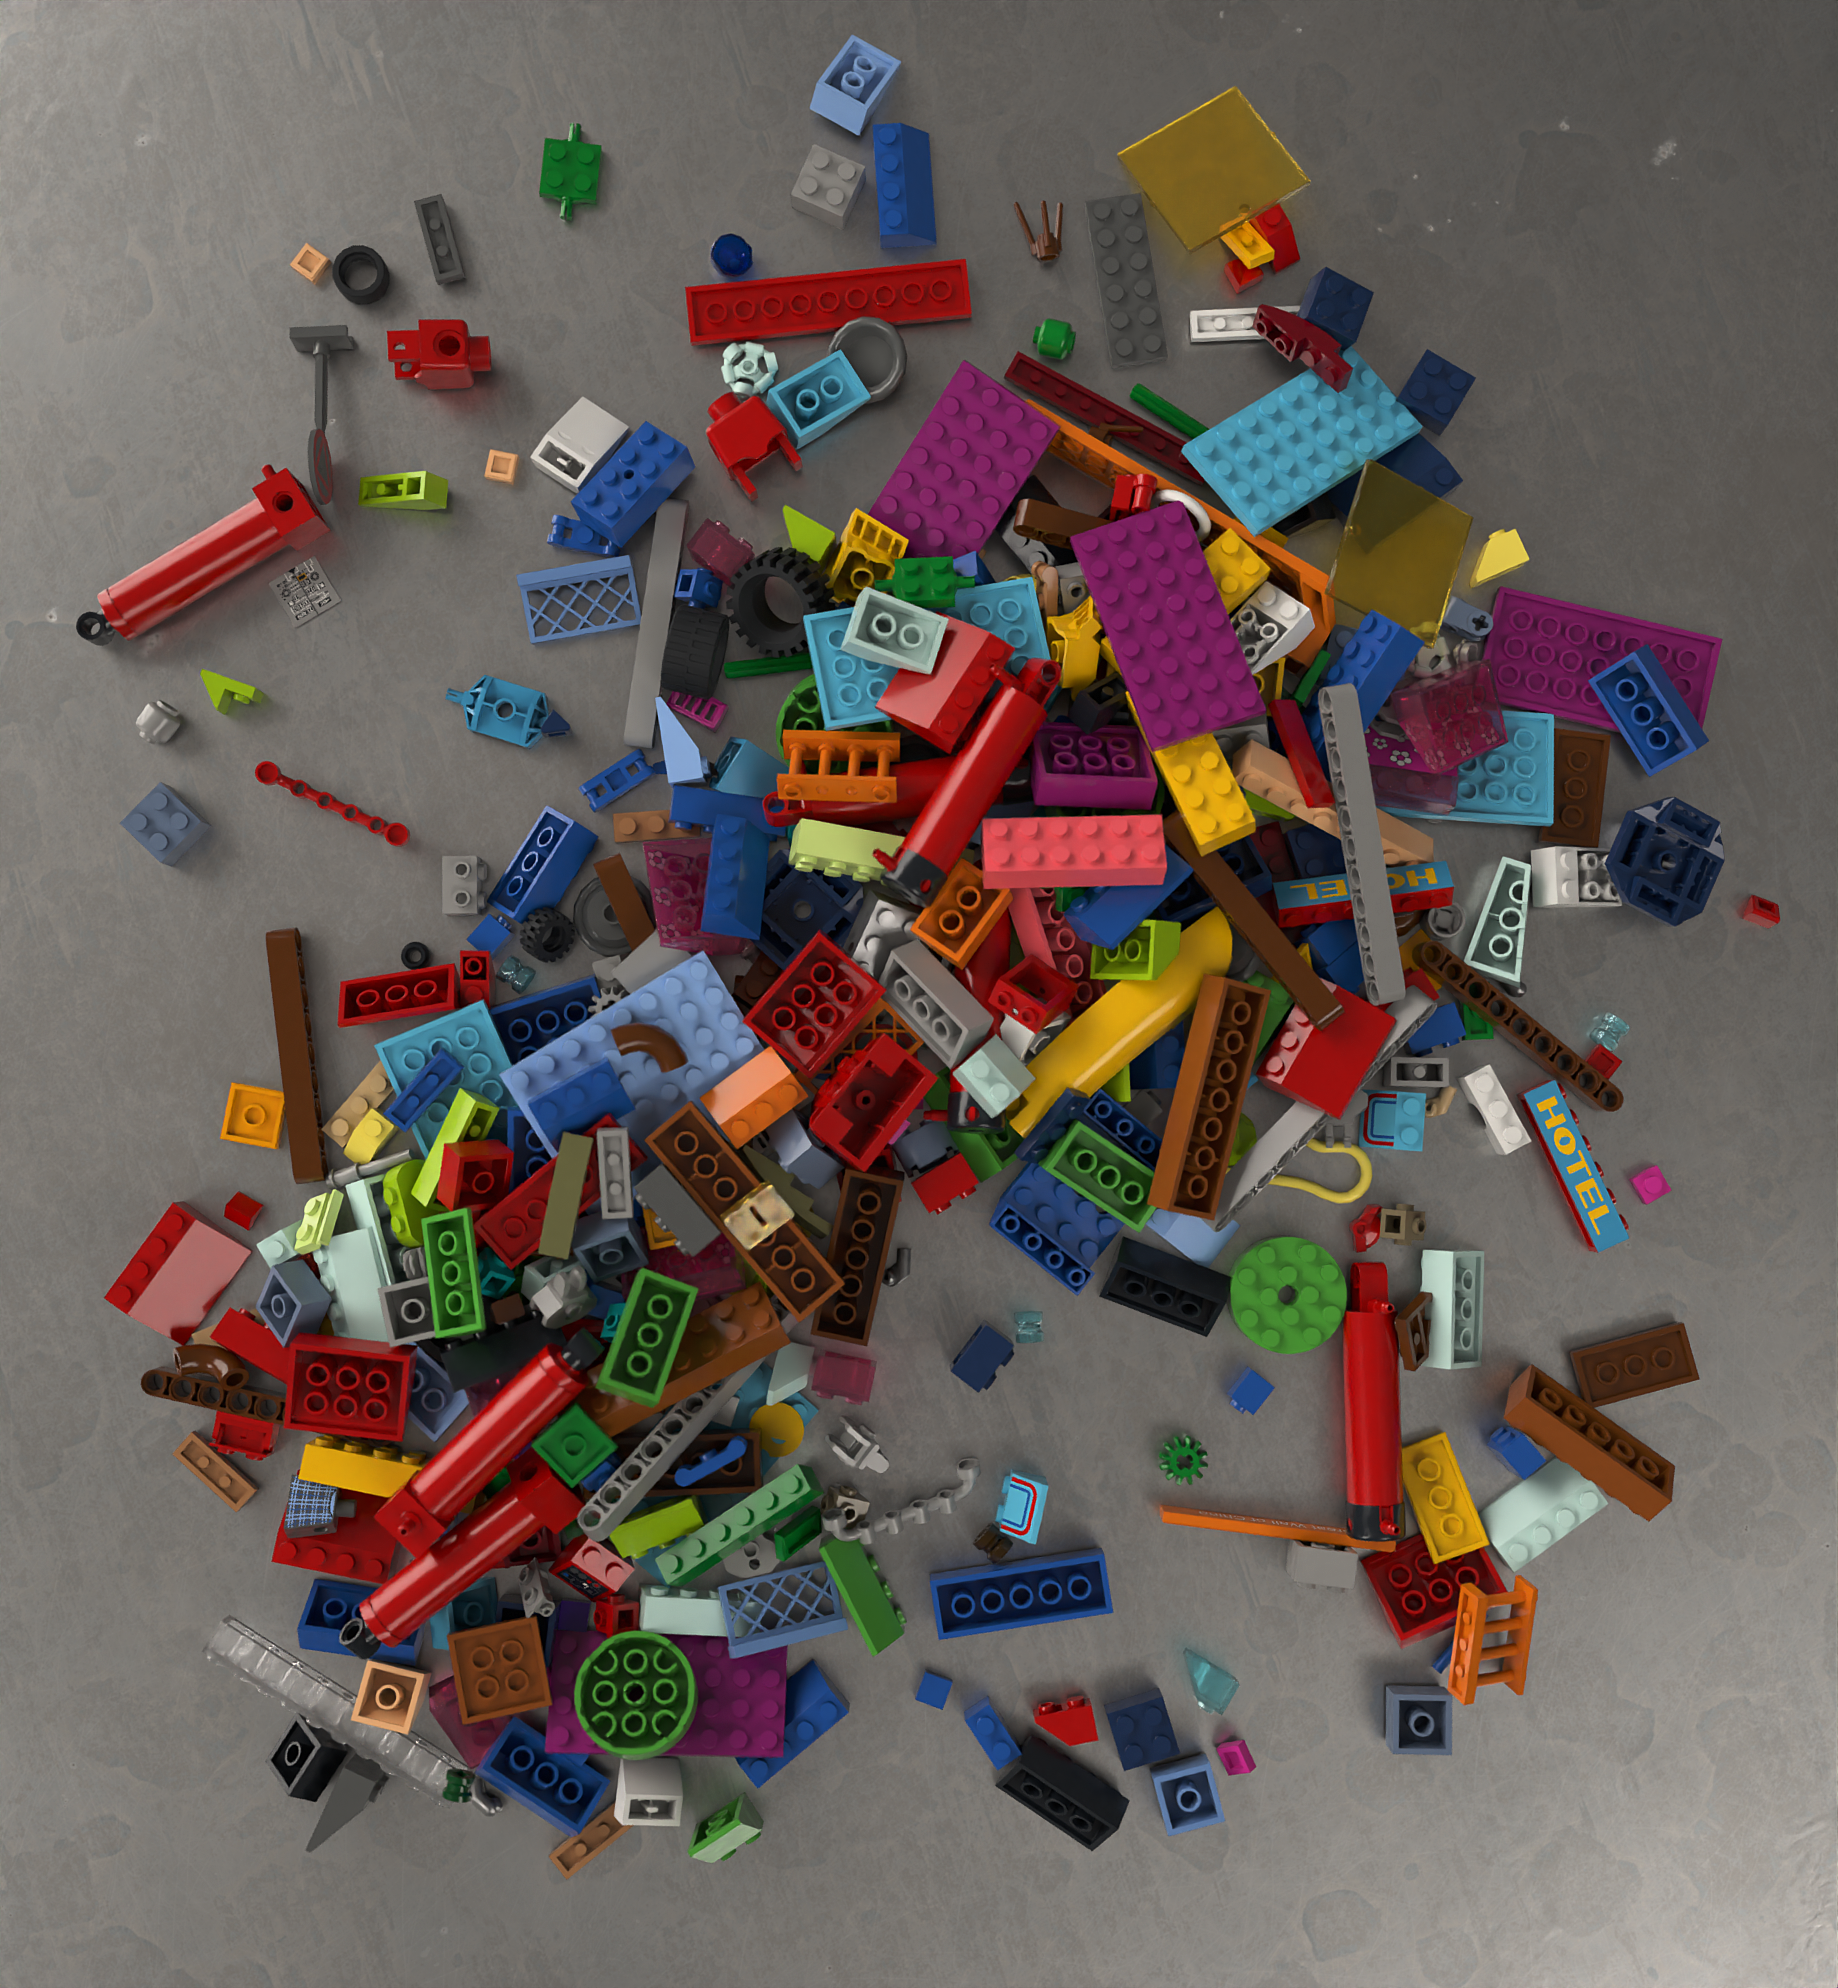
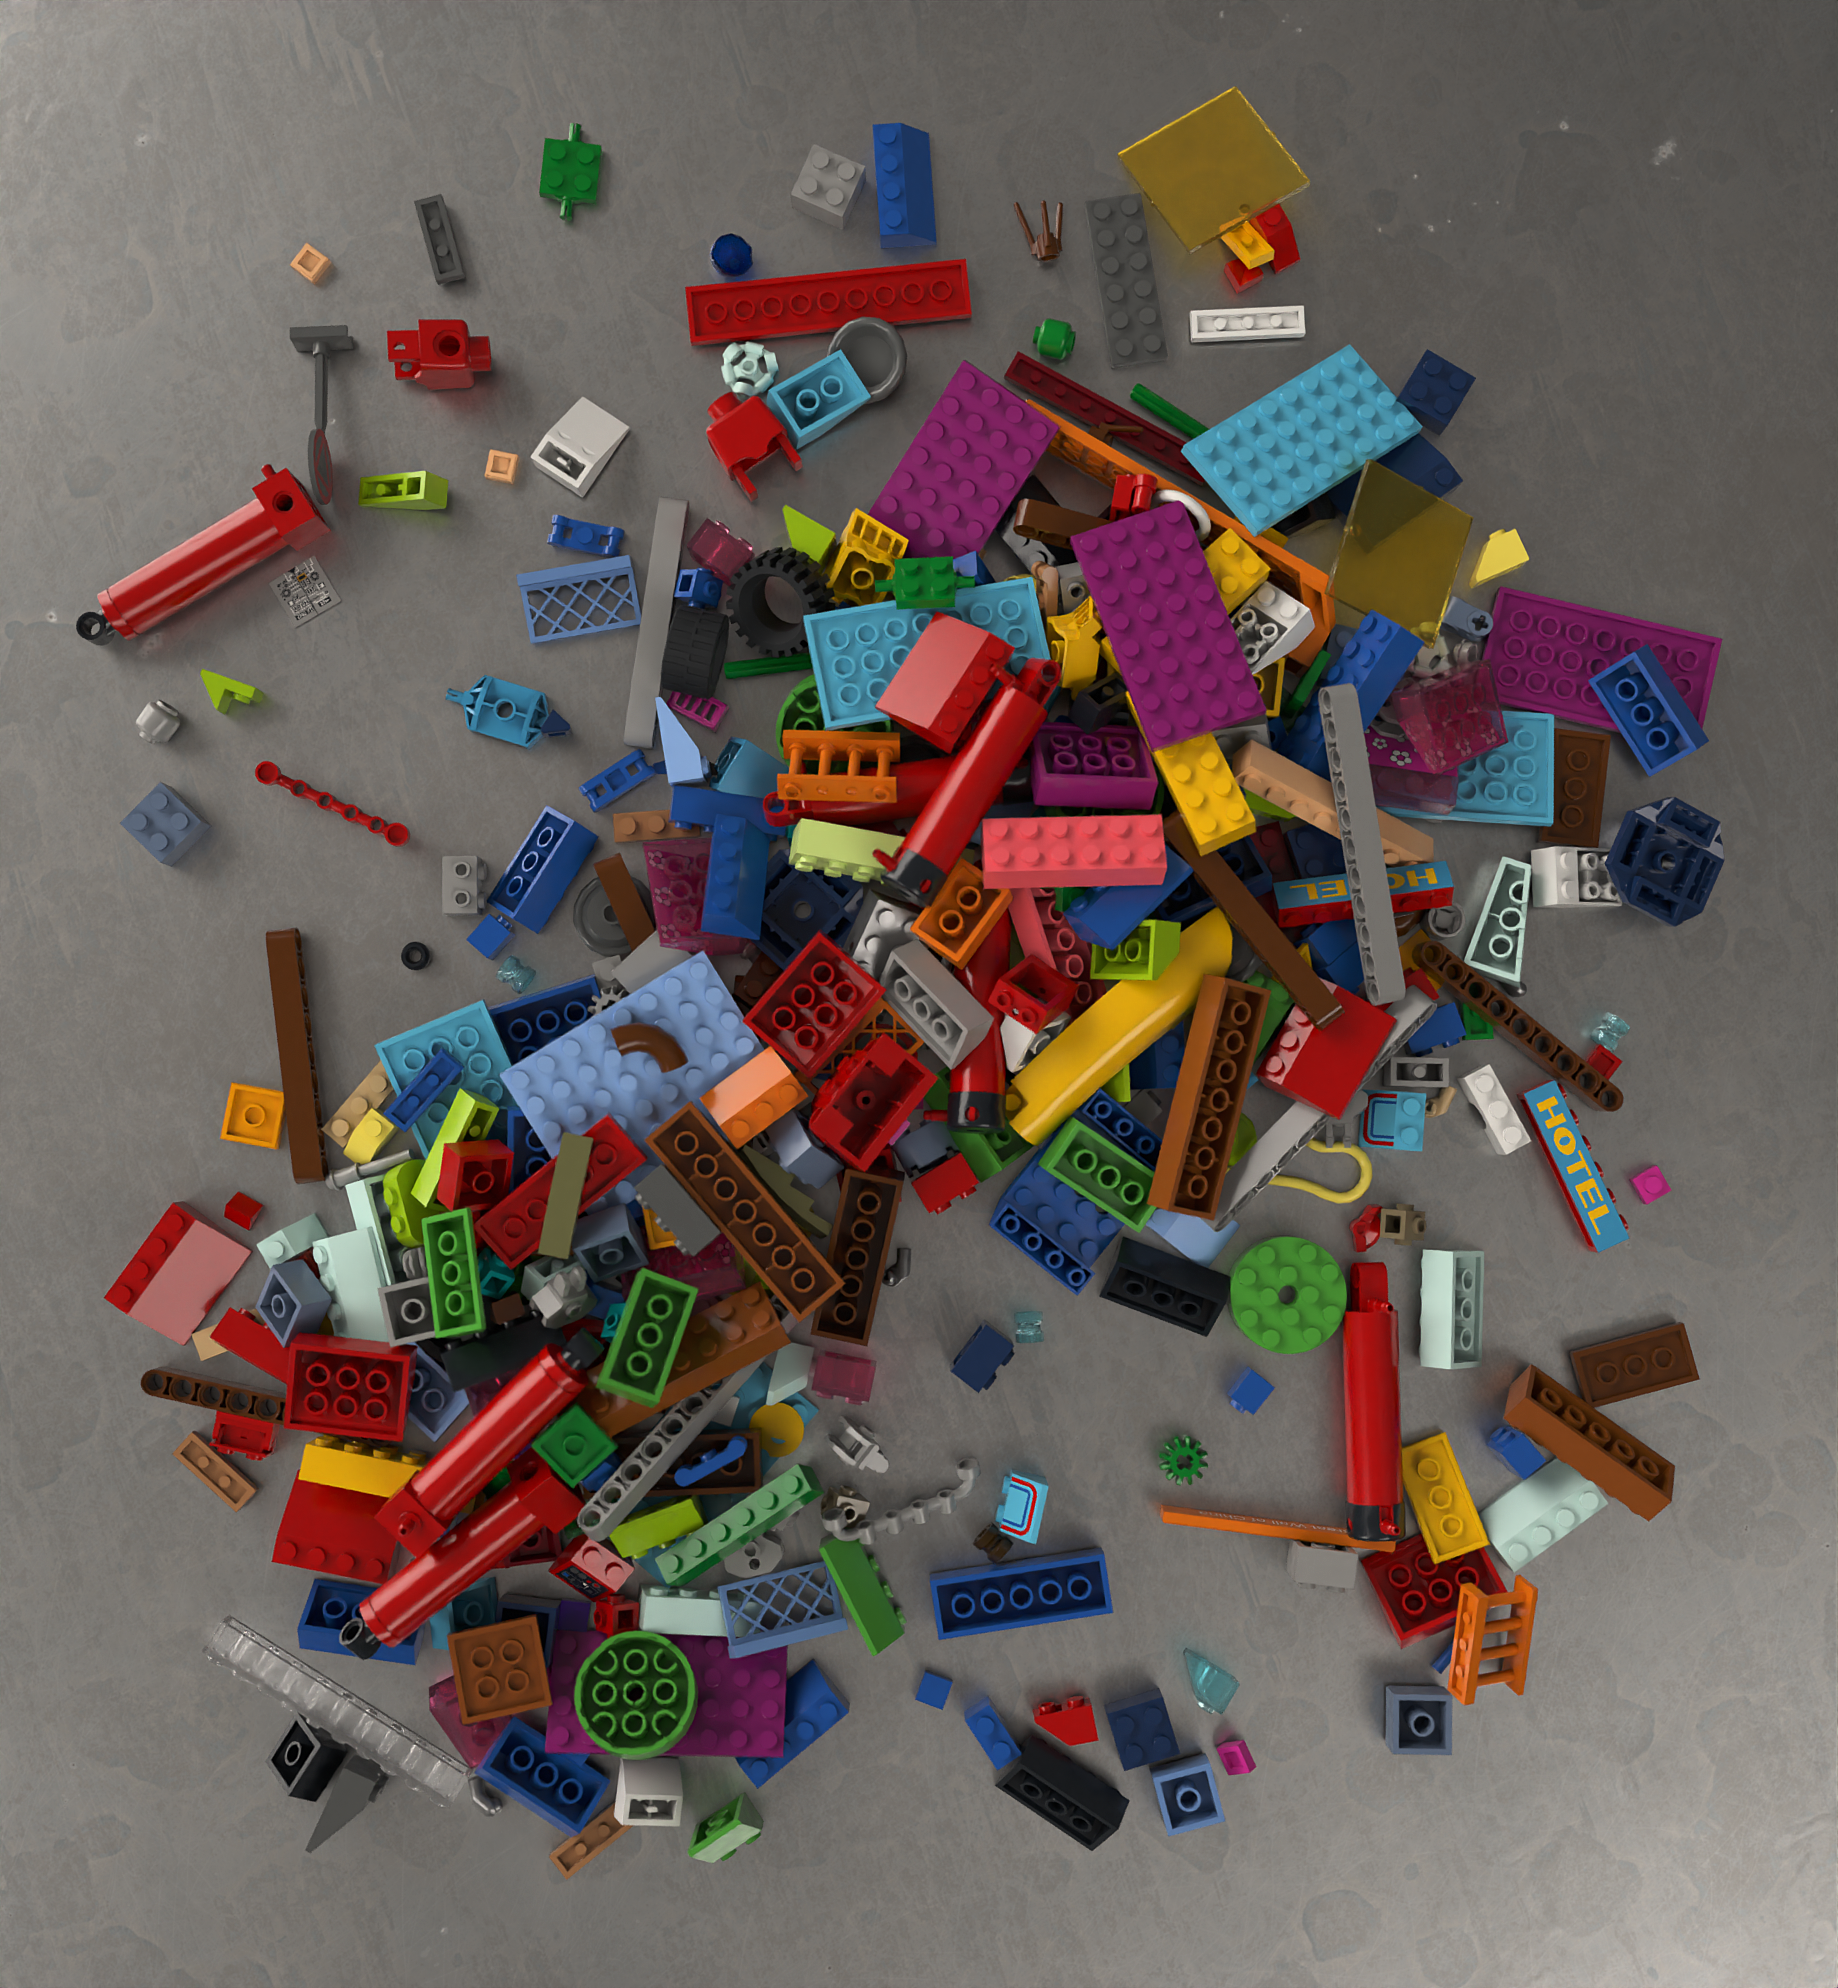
(213, 1361): reddish brown cylinder -> none
(315, 1508): dark grey torso -> none
(318, 1222): yellowish green plate -> none
(347, 258): black tyre -> none
(390, 1695): light nougat slope -> none
(399, 995): red slope -> none
(458, 1785): dark green wheel -> none
(477, 978): red slope -> none
(535, 1590): light grey hinge -> none
(556, 942): black tyre -> none
(580, 1102): blue slope -> none
(615, 1173): light grey plate -> none
(633, 484): blue brick -> none
(770, 1207): clear yellow piece -> none
(798, 1533): green tile -> none
(854, 84): light blue slope -> none
(894, 632): light aqua slope -> none
(994, 1076): light aqua slope -> none
(1052, 1125): dark blue plate -> none
(1301, 754): red tile -> none
(1303, 340): dark red slope -> none
(1336, 306): dark blue brick -> none
(1414, 1332): reddish brown wing -> none
(1762, 912): red slope -> none

